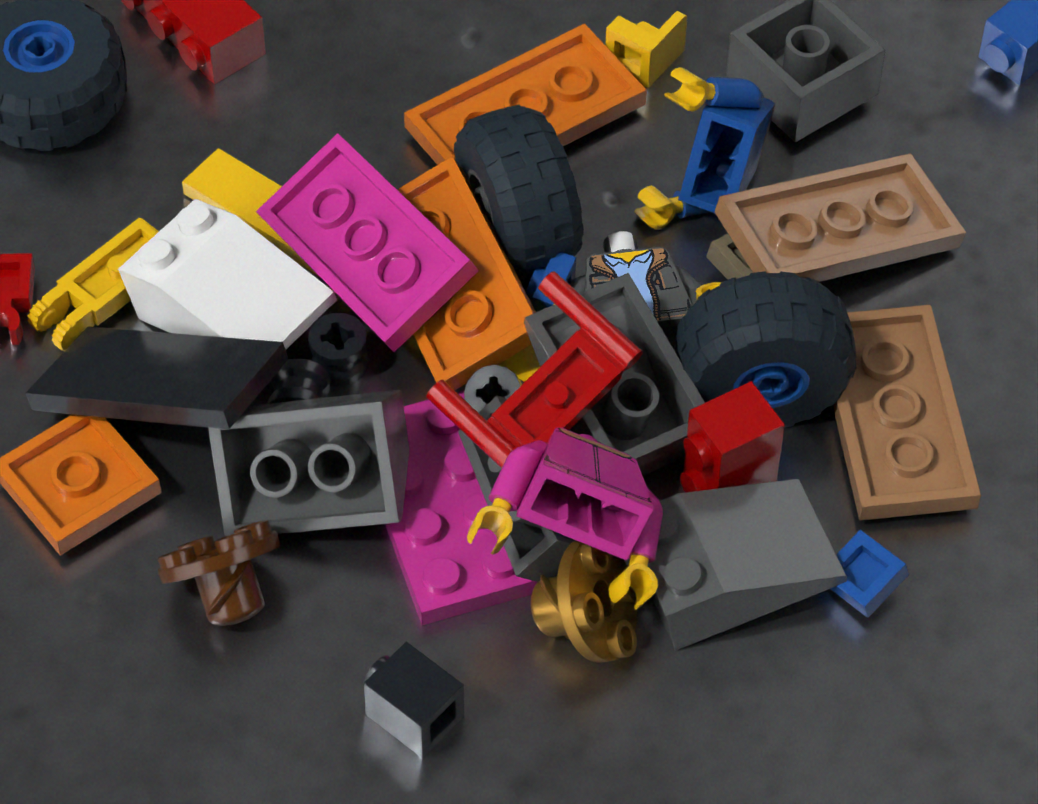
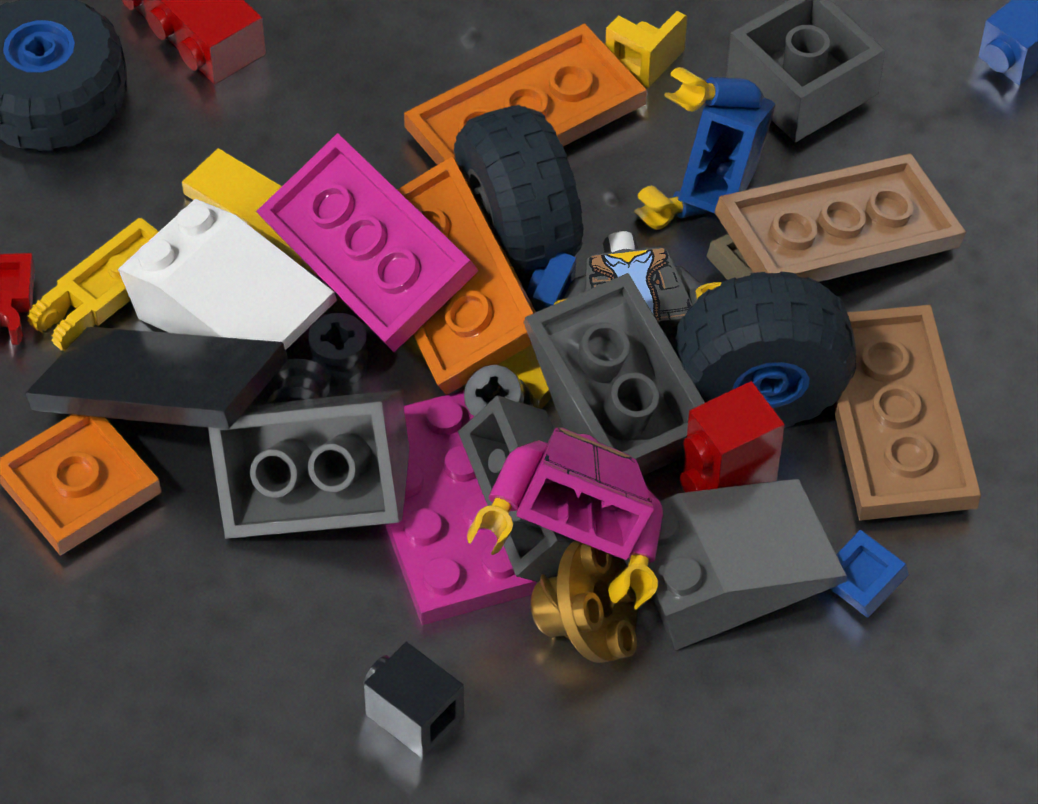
(223, 571): reddish brown plate -> none
(558, 391): red plate -> none

